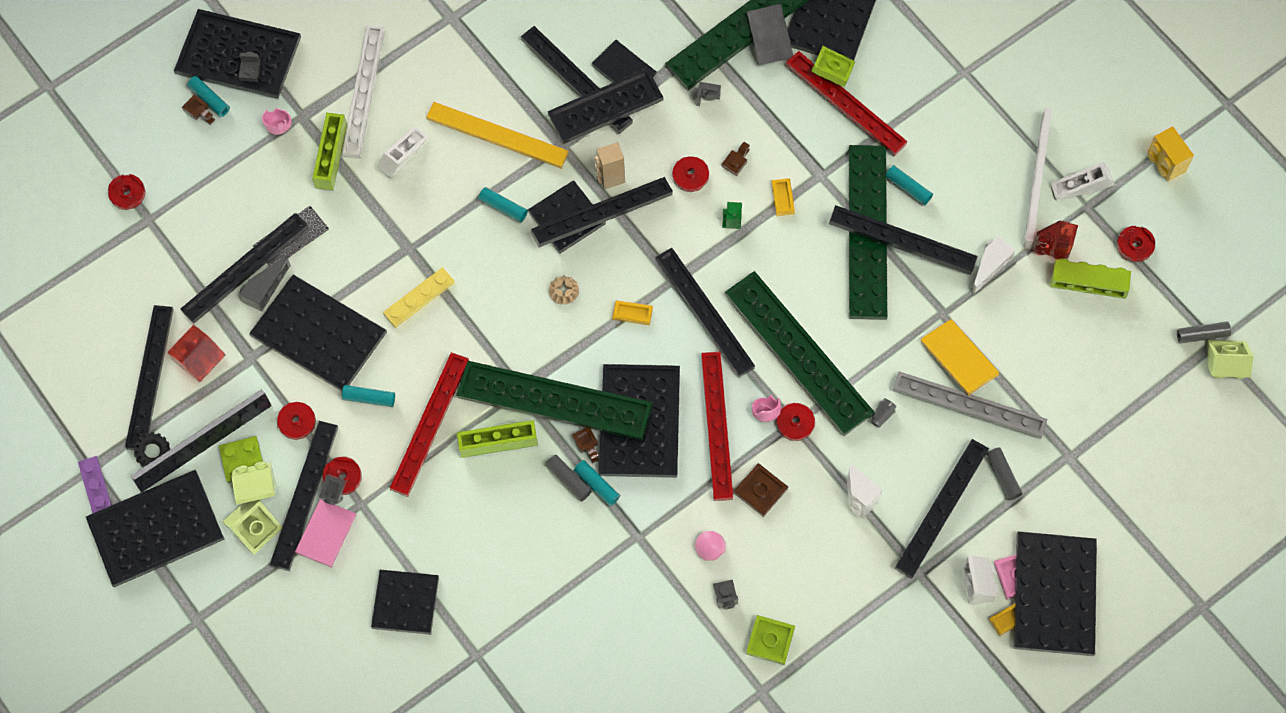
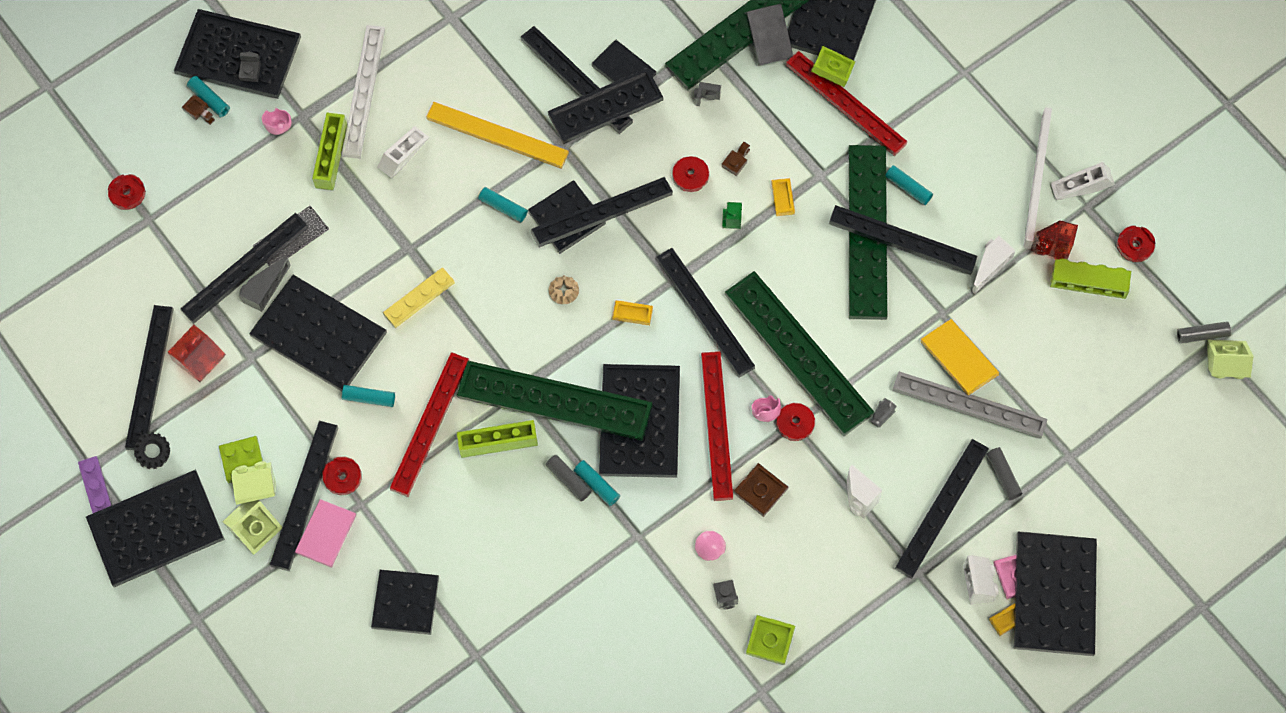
(201, 441): black plate -> none
(298, 429): red plate -> none
(332, 490): dark grey bracket -> none
(586, 441): reddish brown plate -> none
(610, 166): tan brick -> none
(1170, 154): yellow brick -> none

